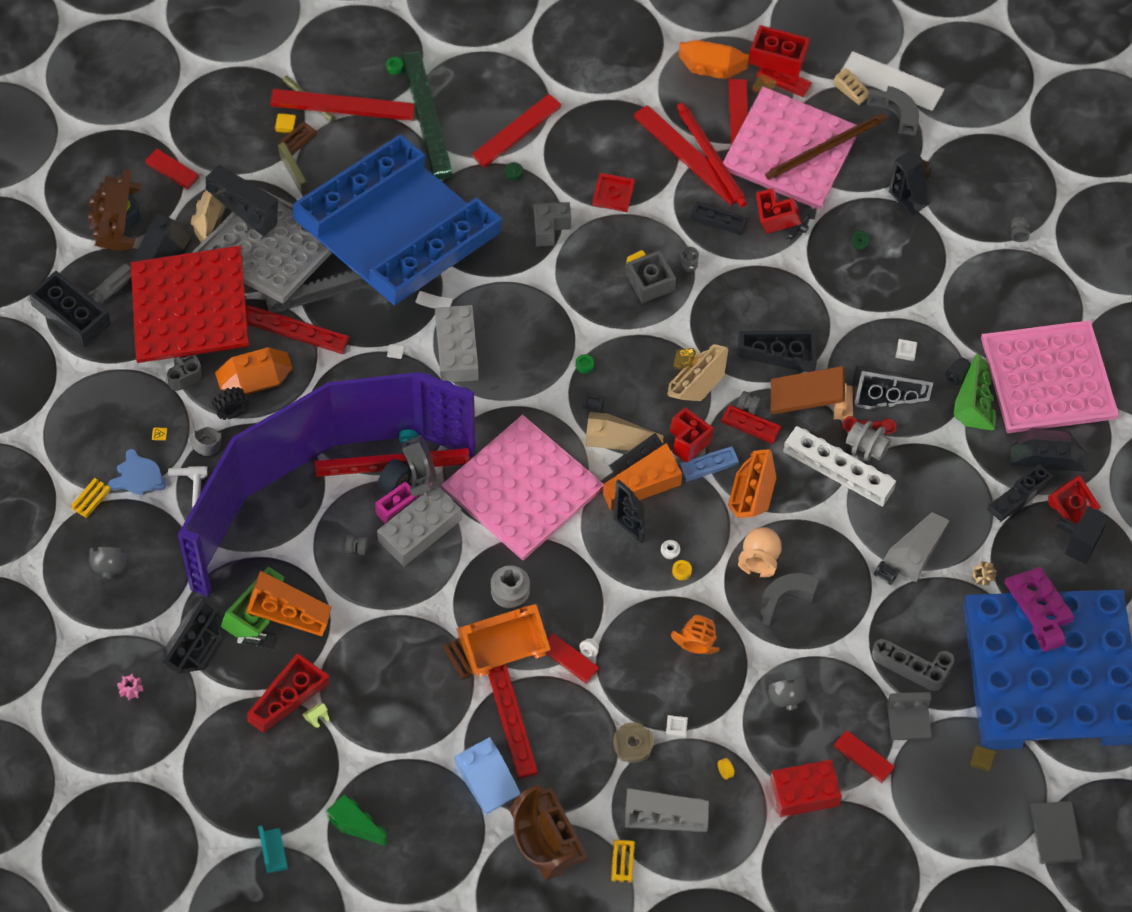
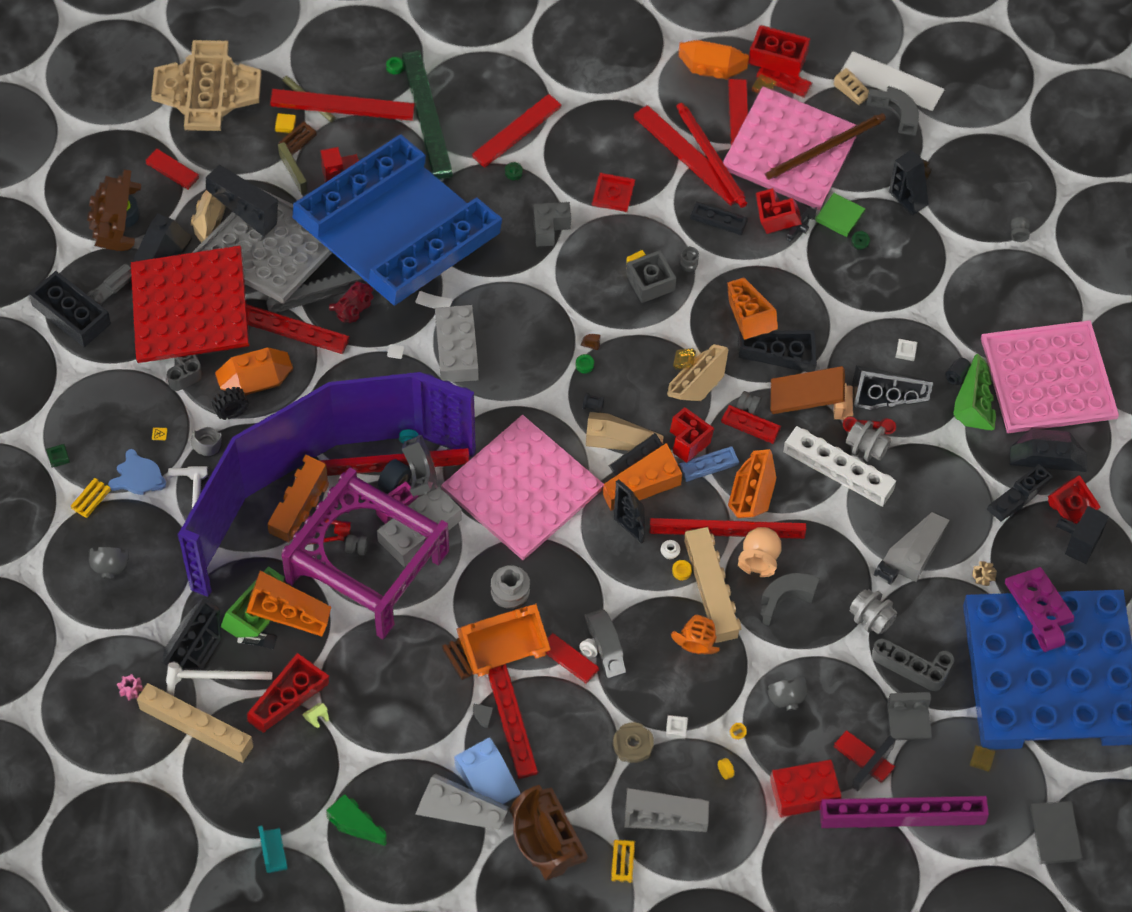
(58, 455): none -> dark green tile
(175, 674): none -> white bar
(195, 722): none -> tan brick
(206, 85): none -> tan plate
(299, 499): none -> orange wedge
(300, 562): none -> magenta arch
(335, 164): none -> red brick
(341, 528): none -> red plant
(353, 302): none -> dark red brick
(459, 804): none -> light grey wedge
(482, 714): none -> dark grey tile
(591, 341): none -> reddish brown tile
(607, 641): none -> dark grey arch
(712, 584): none -> tan brick
(725, 528): none -> red tile
(735, 727): none -> yellow hinge
(751, 309): none -> orange wedge
(840, 214): none -> bright green tile
(870, 609): none -> light grey piece
(873, 763): none -> black tile
(903, 812): none -> magenta brick

